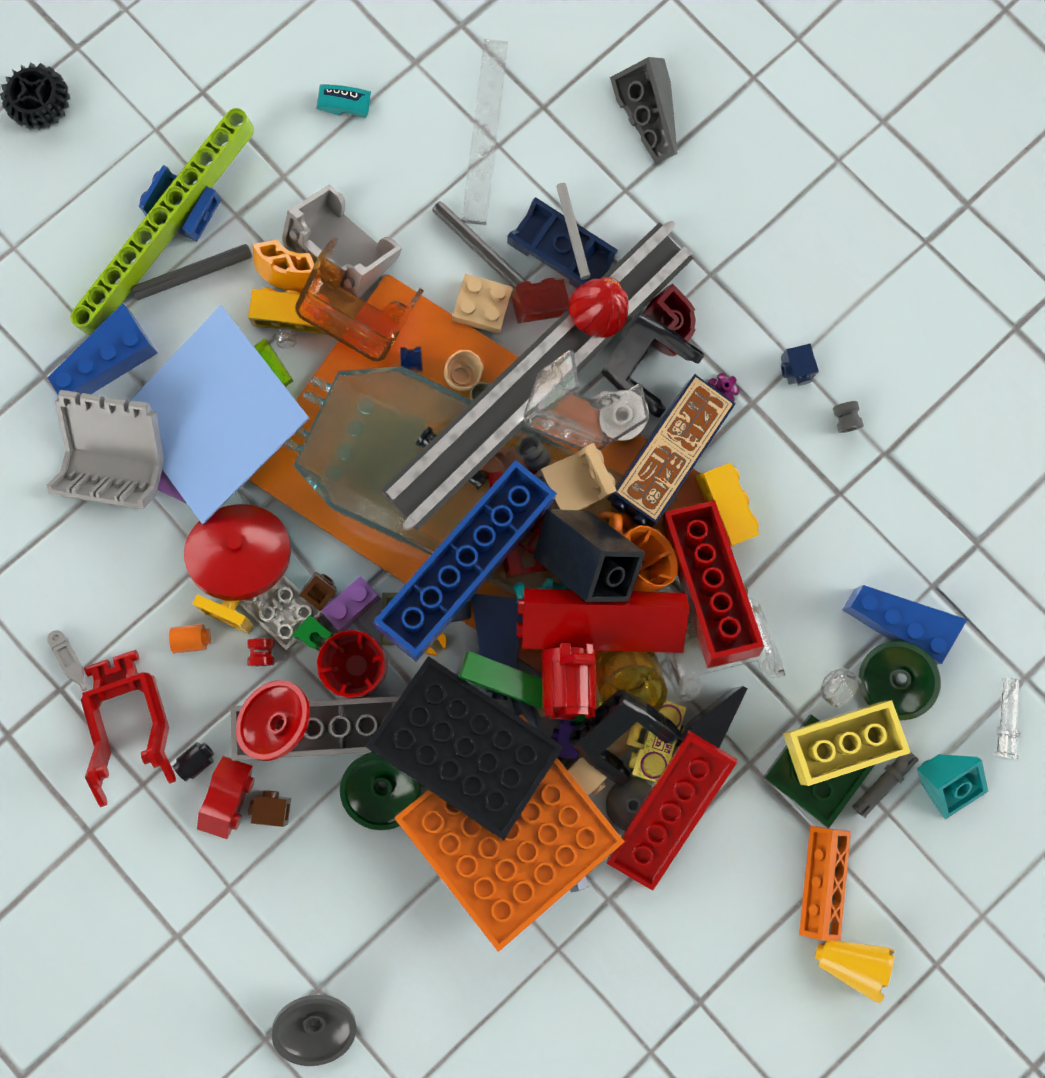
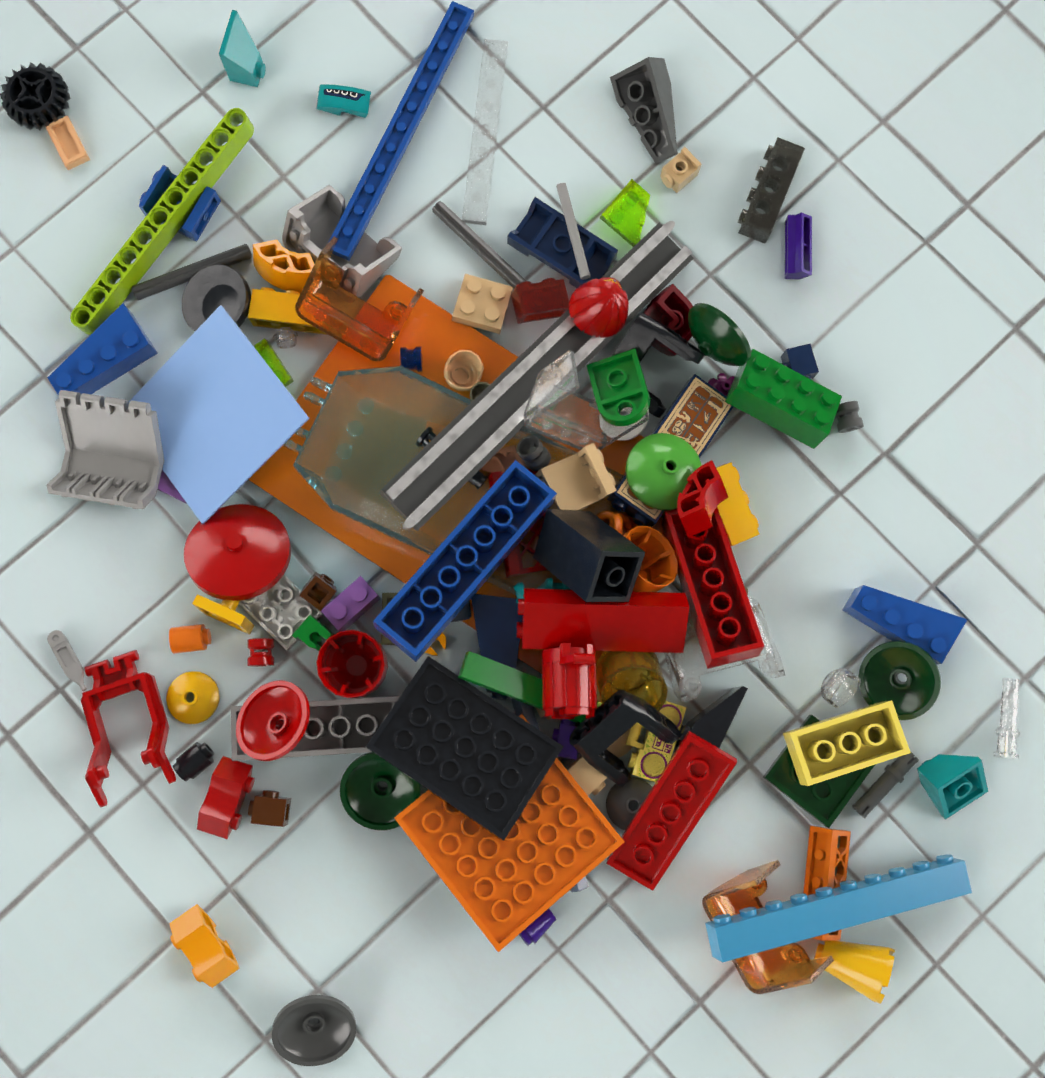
(67, 142): none -> light nougat tile
(205, 699): none -> yellow dish
(207, 953): none -> light orange brick
(215, 287): none -> piece
(240, 54): none -> slope
(401, 129): none -> blue plate
(538, 928): none -> dark purple cone
(618, 385): none -> green tile
(627, 212): none -> clear neon green wing
(648, 471): none -> bright green dish
(688, 167): none -> tan brick
(700, 499): none -> red brick
(718, 335): none -> dark green dish
(770, 969): none -> clear orange windscreen
(784, 399): none -> green brick
(787, 157): none -> clear smoke brick
(798, 246): none -> dark purple piece
(837, 908): none -> dark azure brick

